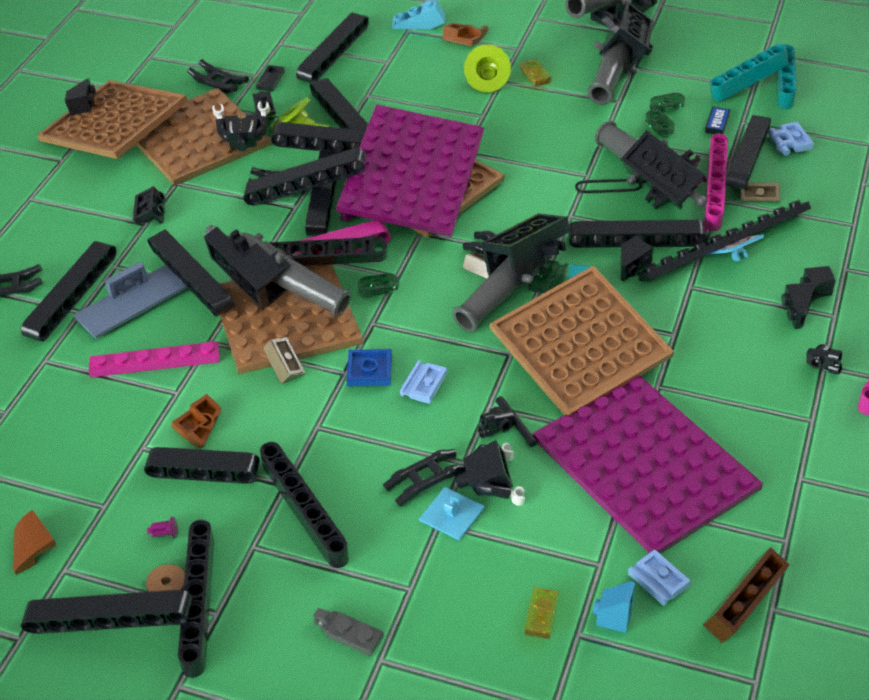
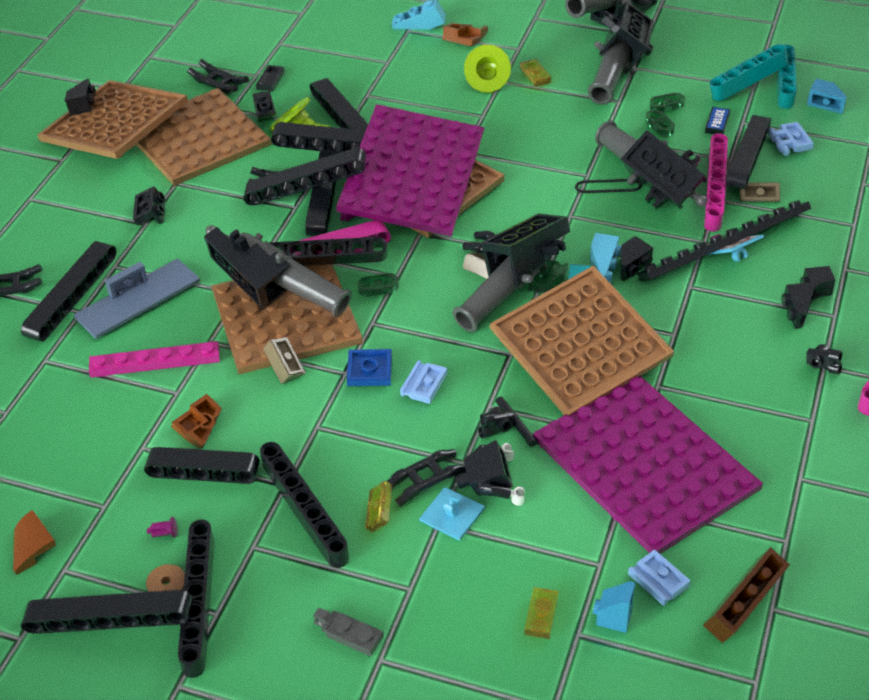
(191, 273): black beam -> none
(242, 130): black torso -> none
(332, 47): black beam -> none
(378, 506): none -> clear yellow plate
(604, 253): none -> medium azure slope
(653, 232): black beam -> none
(827, 96): none -> dark azure slope

